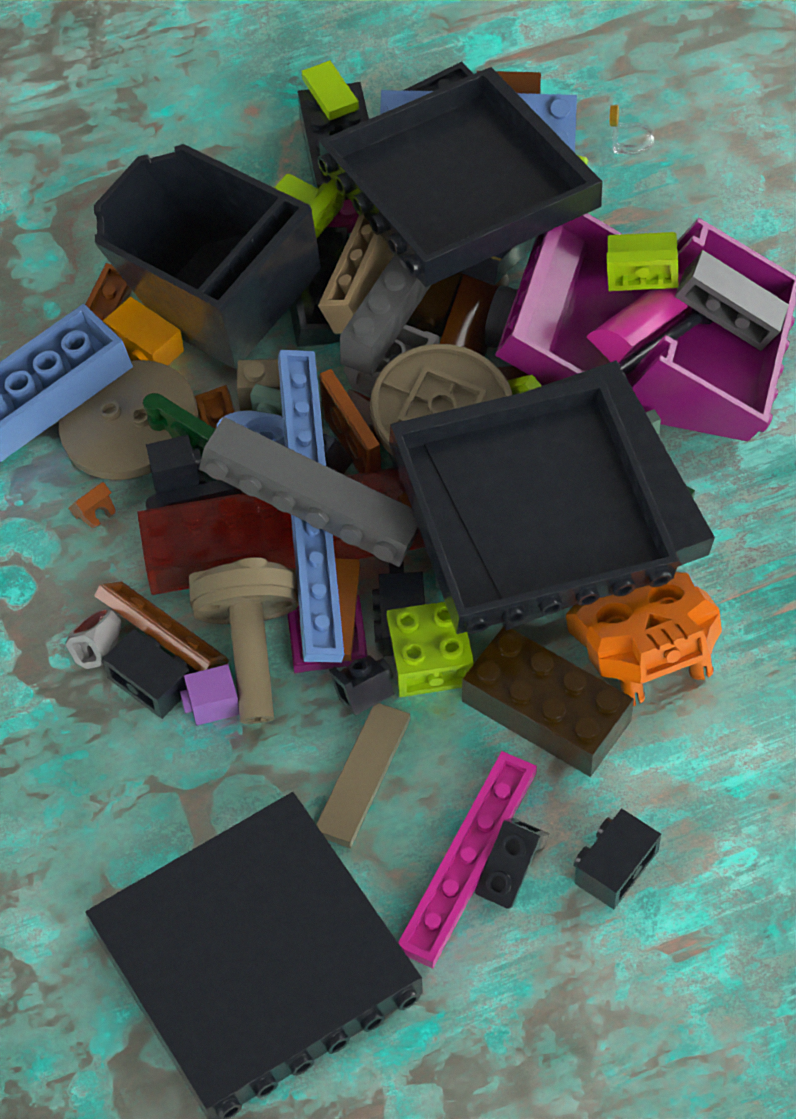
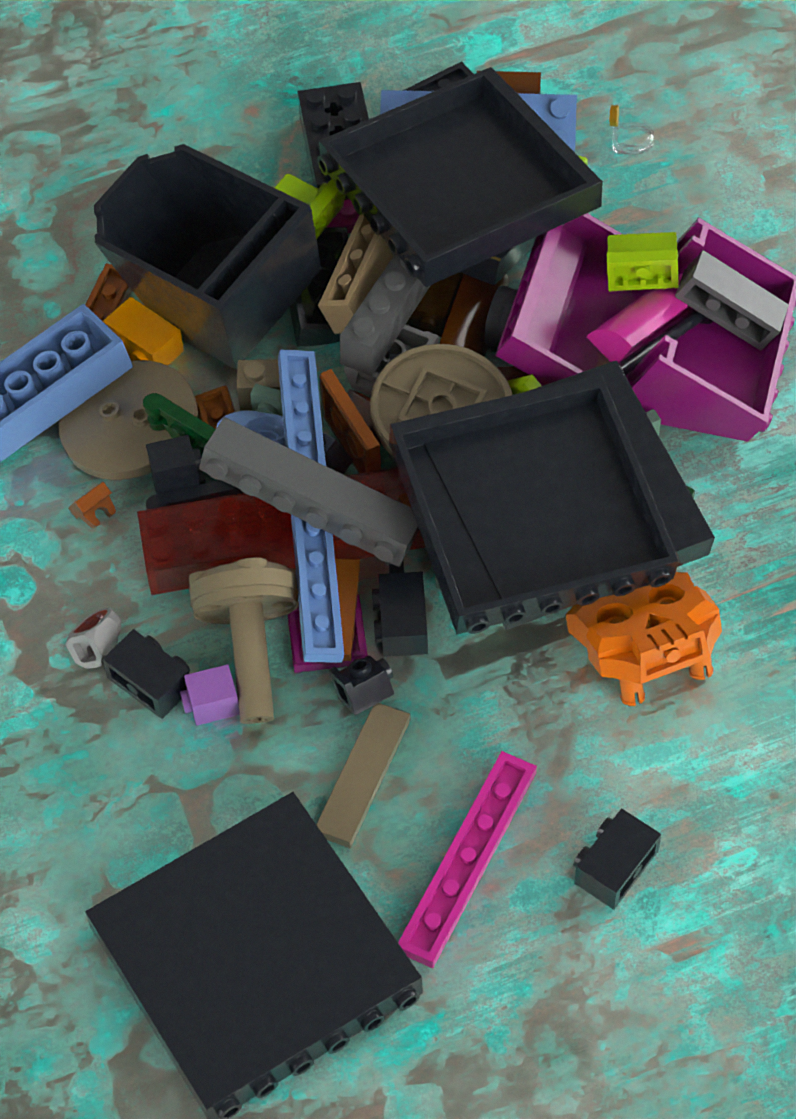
(160, 626): dark orange tile -> none
(330, 90): lime tile -> none
(427, 649): lime bracket -> none
(510, 861): black bracket -> none
(547, 700): dark brown brick -> none

